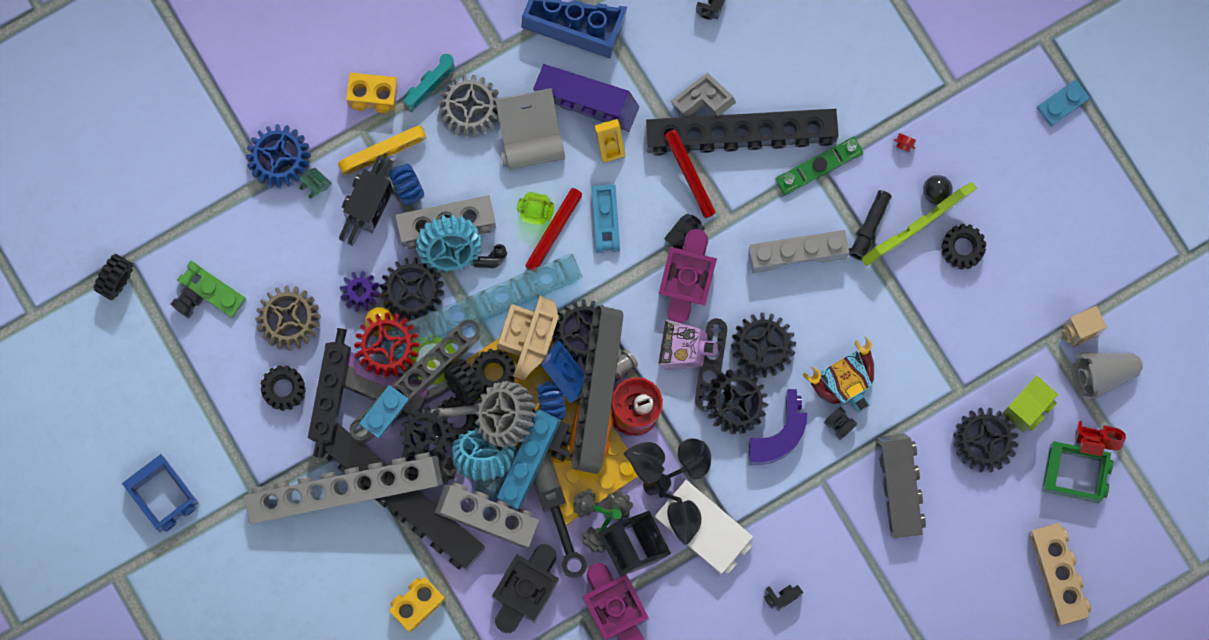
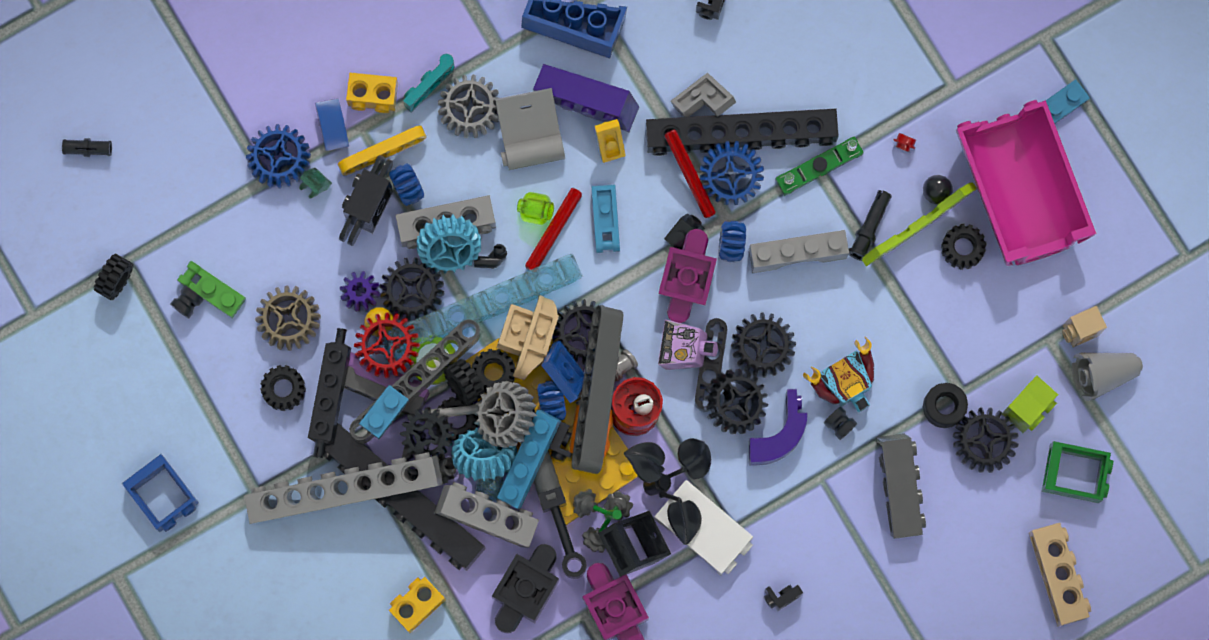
(87, 147): none -> black pin
(332, 124): none -> blue slope
(732, 241): none -> blue gear
(734, 192): none -> blue gear
(951, 391): none -> black tyre
(1026, 184): none -> dark pink cylinder
(1095, 441): red piece -> none

